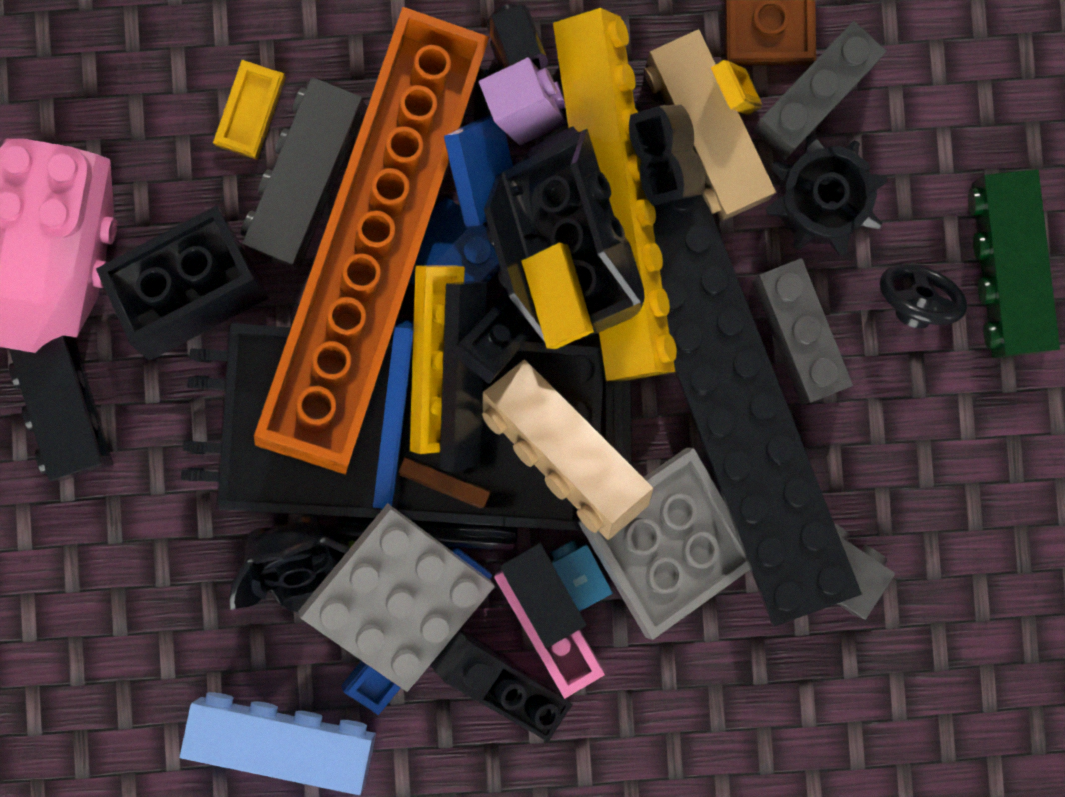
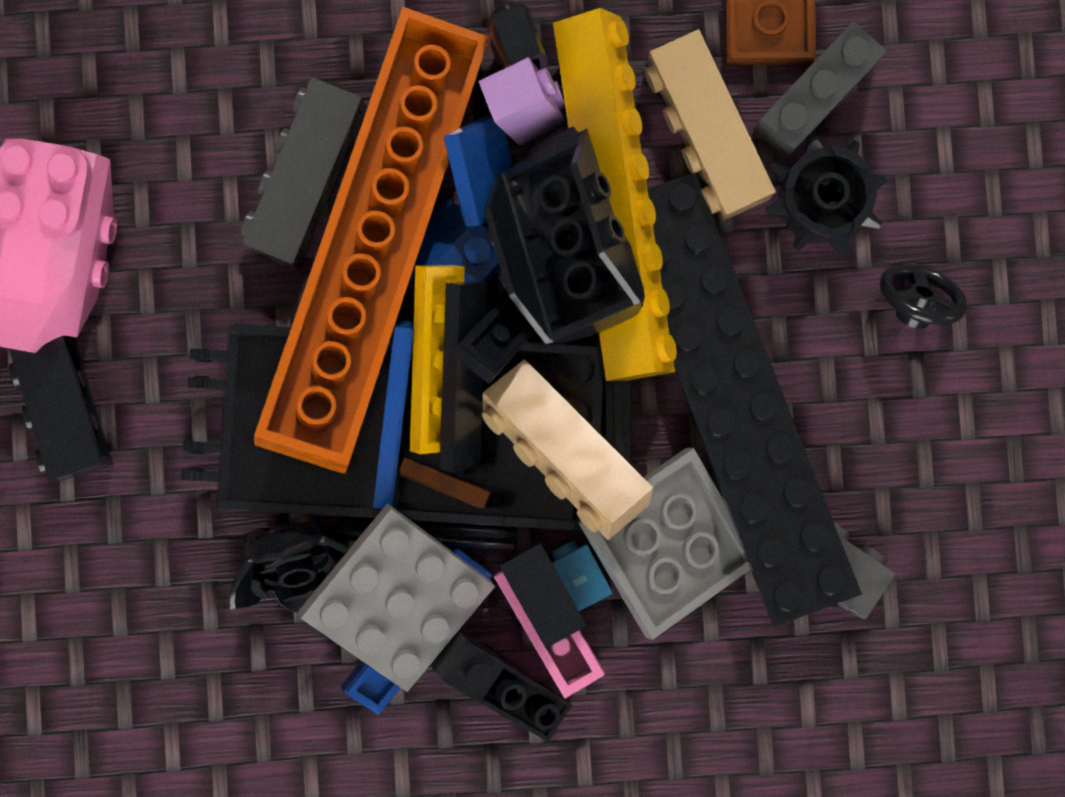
(181, 284): black slope -> none
(249, 109): yellow tile -> none
(278, 744): light blue brick -> none
(557, 296): yellow tile -> none
(665, 144): black brick -> none
(736, 87): yellow tile -> none
(801, 332): flat silver brick -> none
(1014, 264): dark green brick -> none

